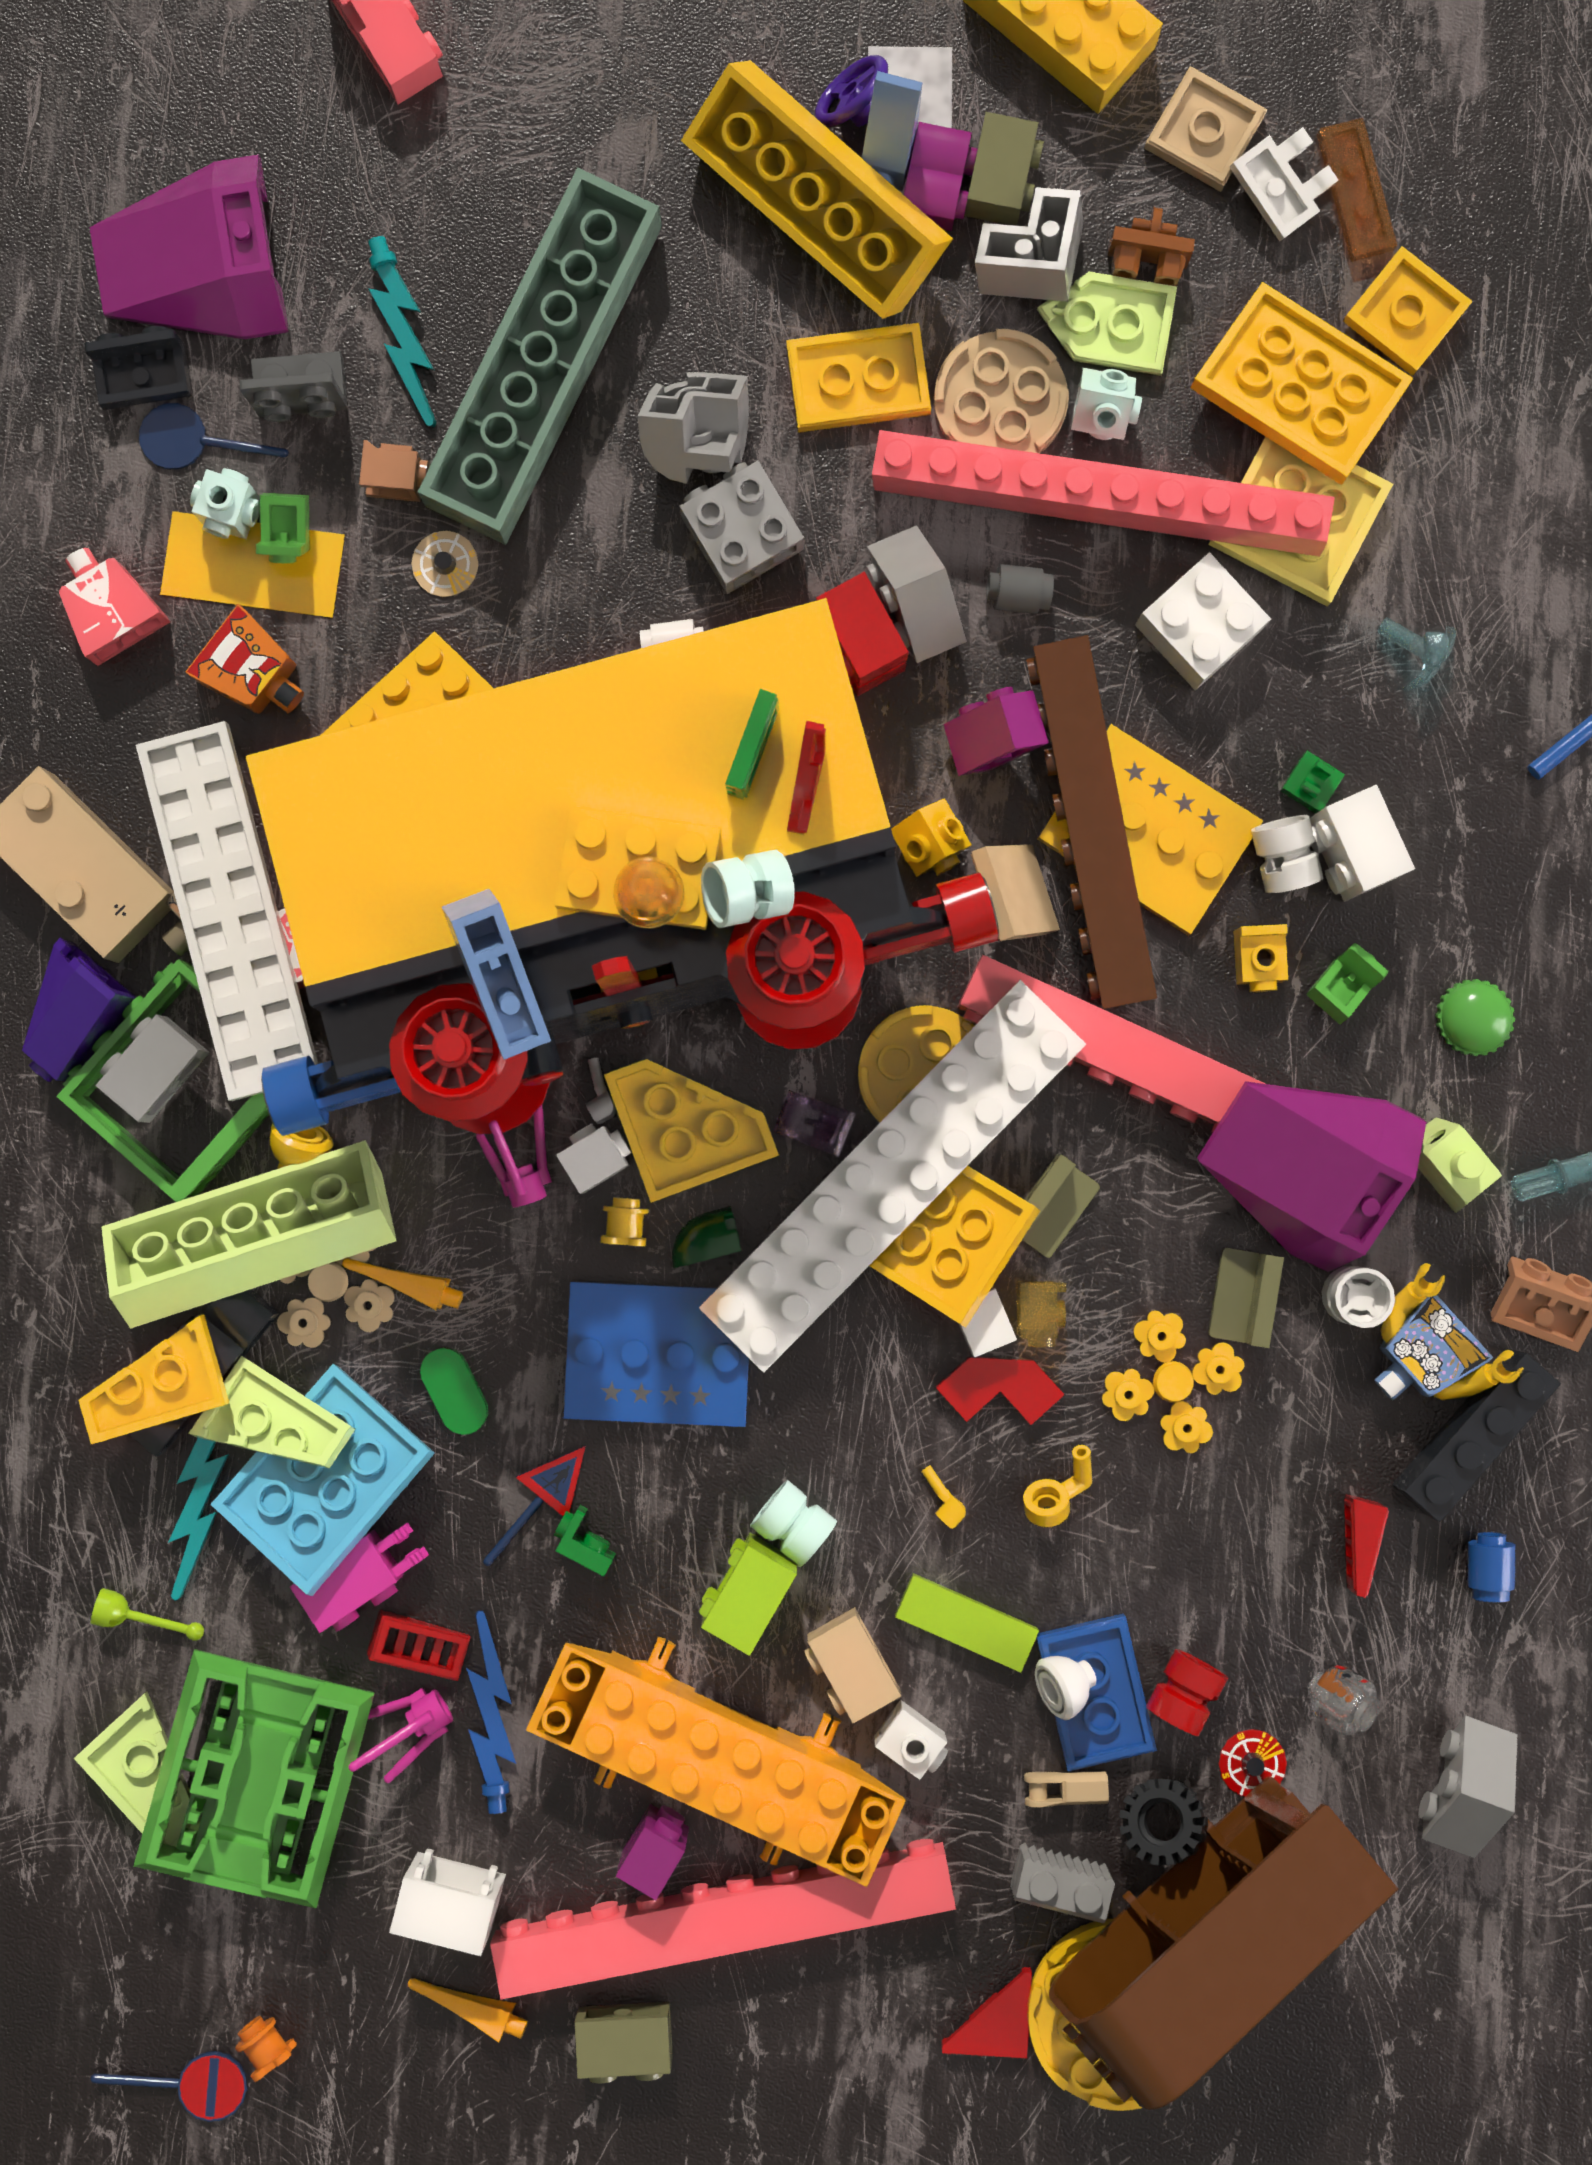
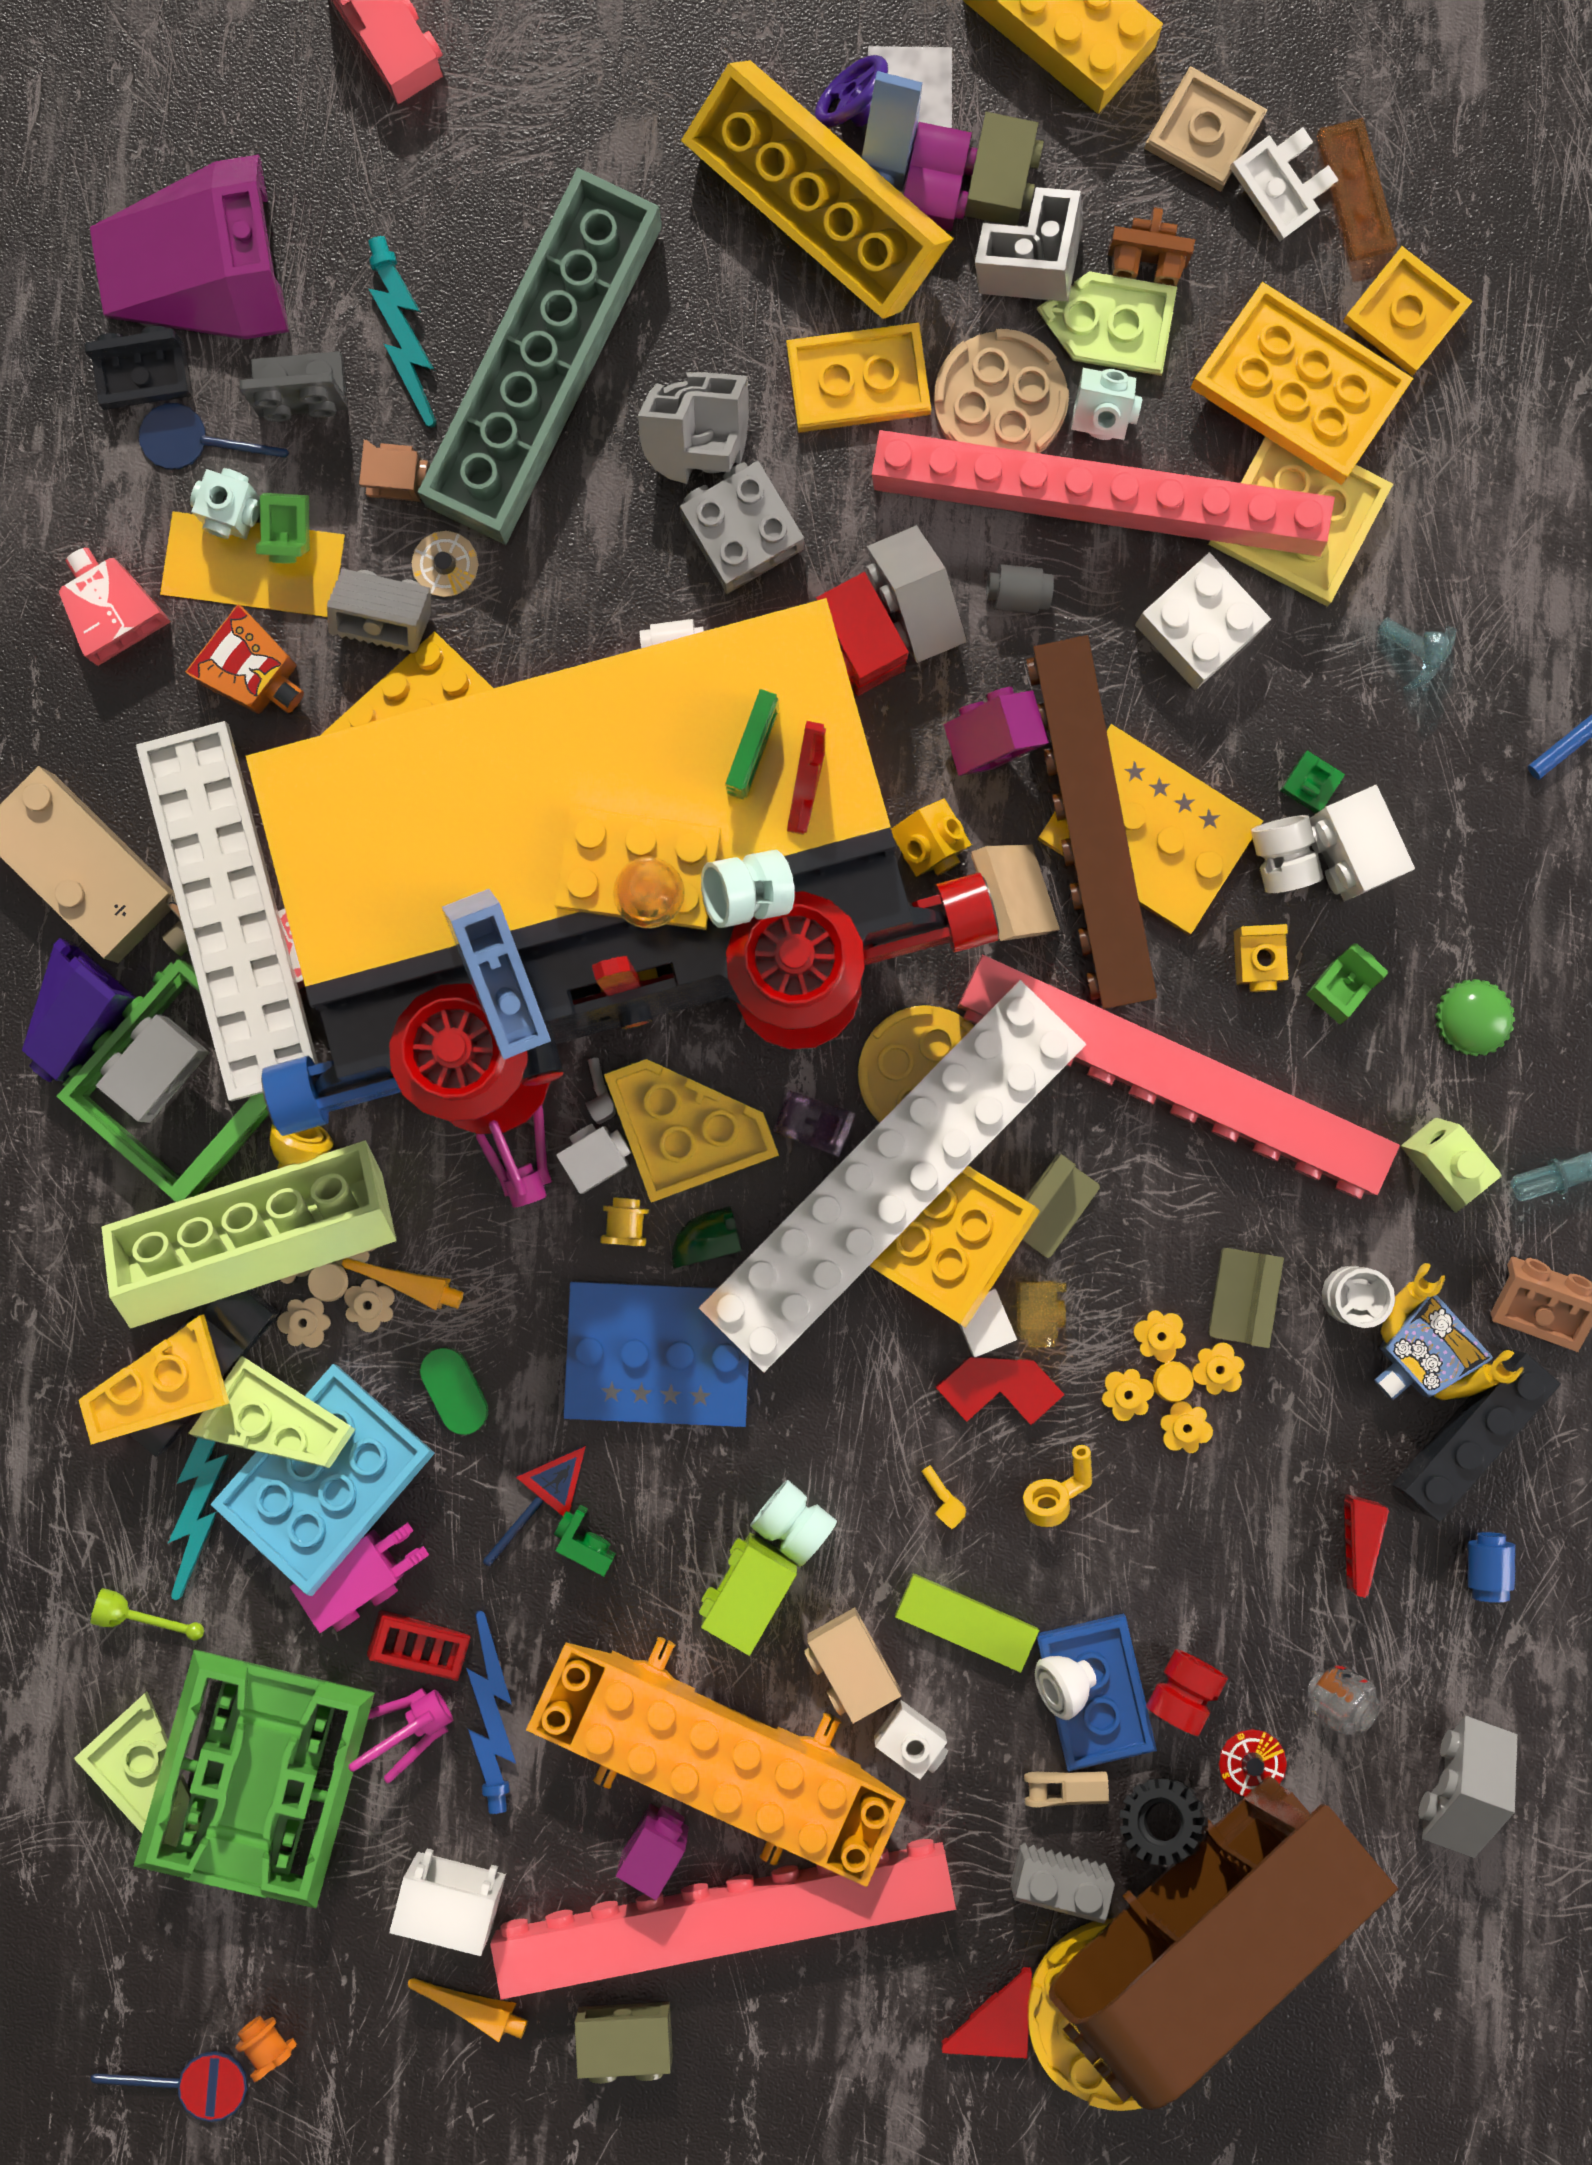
(379, 610): none -> light grey brick
(1316, 1166): magenta wedge -> none

